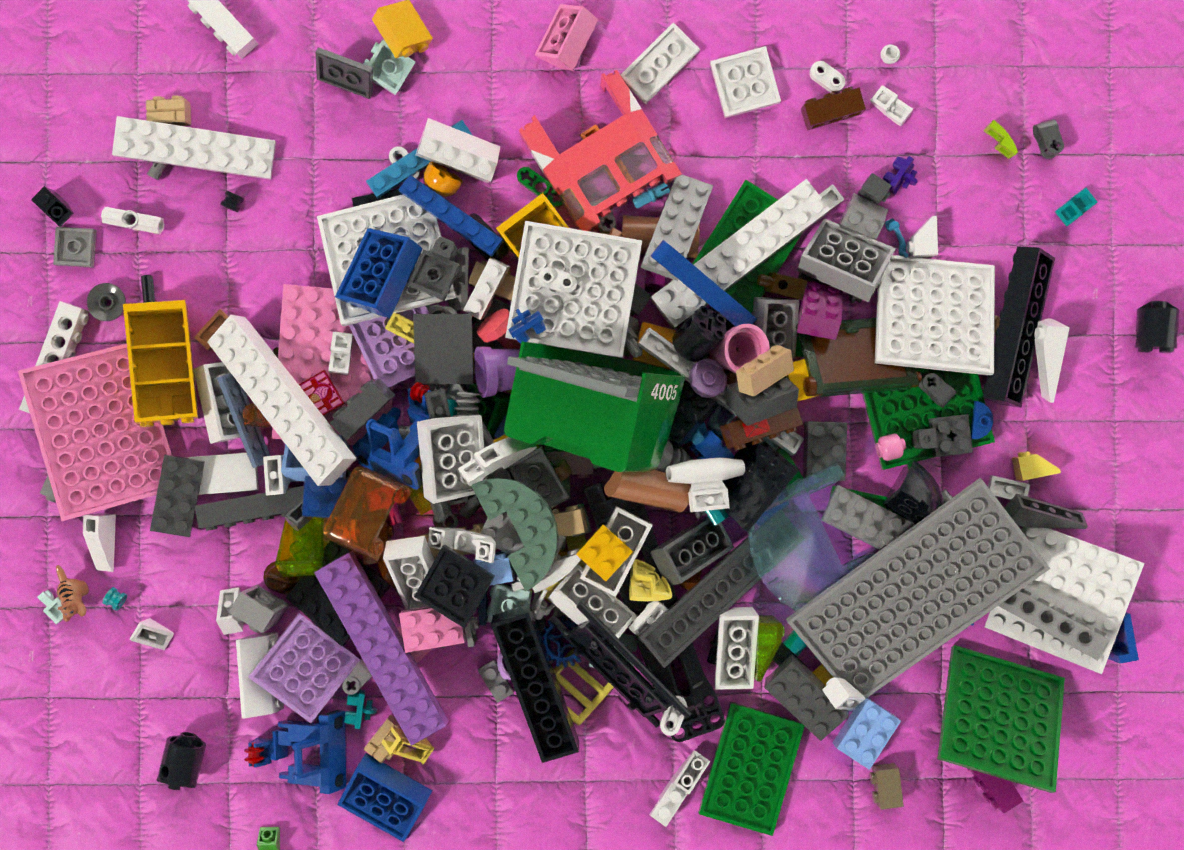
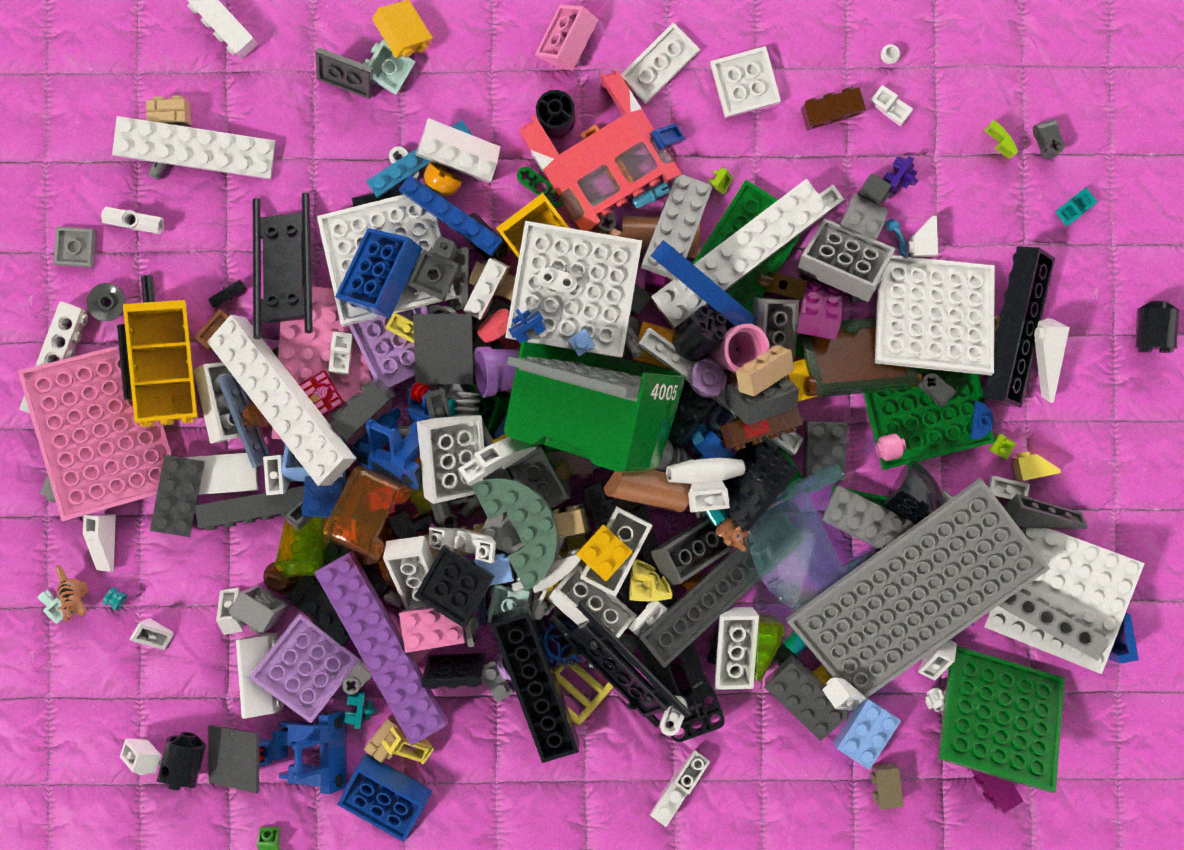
(53, 205): black slope -> none
(126, 383): none -> black axle
(140, 756): none -> white brick
(227, 293): none -> black axle
(232, 201): black wheel -> none
(234, 758): none -> dark grey piece
(285, 267): none -> black piece
(394, 598): none -> light grey arm
(406, 528): none -> black brick
(454, 670): none -> black plate
(556, 113): none -> black cylinder
(581, 342): none -> light blue plate
(667, 136): none -> blue tile
(722, 180): none -> lime tile
(732, 533): none -> nougat animal
(751, 768): green plate -> none
(826, 78): white plate -> none
(935, 699): none -> white gear
(936, 436): dark grey plate -> none
(938, 660): none -> white slope
(1002, 446): none -> lime tile

